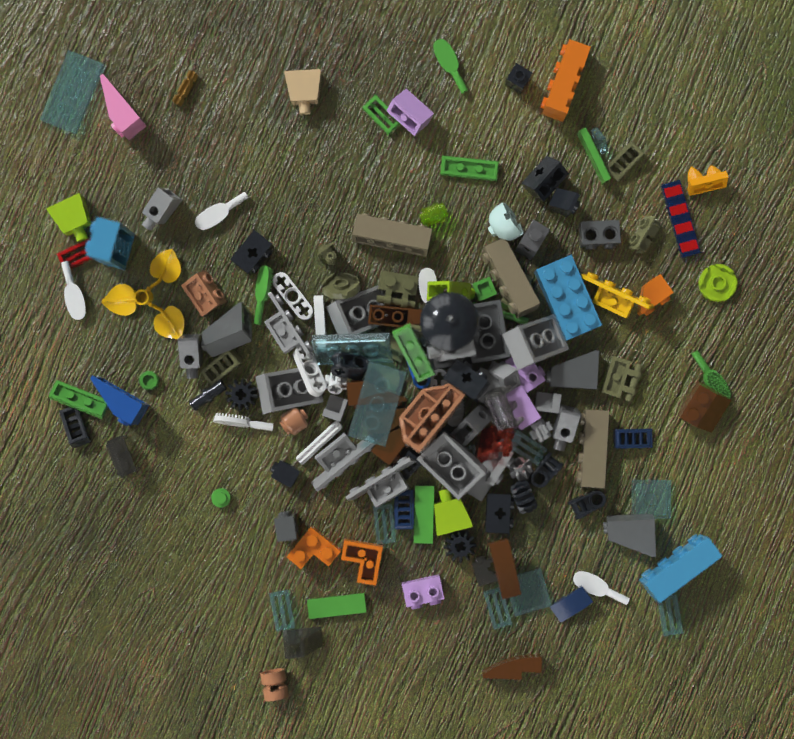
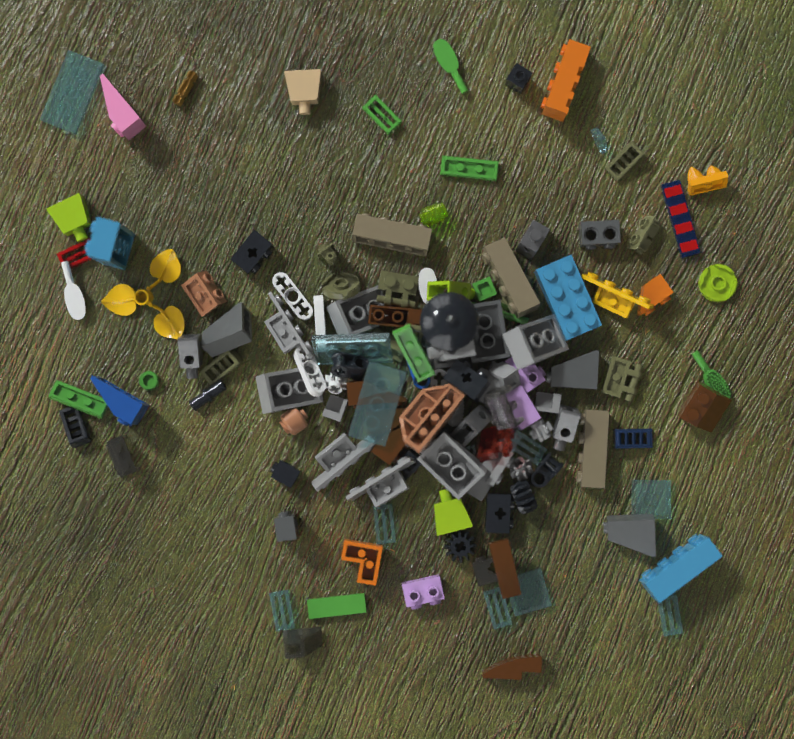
(163, 201): light grey torso -> none
(217, 212): white piece -> none
(221, 497): bright green plate -> none
(231, 421): white piece -> none
(246, 389): black gear -> none
(261, 291): bright green piece -> none
(271, 678): nougat wheel -> none
(313, 543): orange brick -> none
(319, 442): white axle -> none
(404, 501): dark blue slope -> none
(411, 112): lavender brick -> none
(423, 514): bright green tile -> none
(504, 224): light aqua cylinder -> none
(545, 178): black brick -> none
(564, 202): black slope -> none
(571, 604): dark blue slope -> none
(585, 504): black piece -> none
(594, 156): bright green tile -> none
(597, 587): white piece -> none

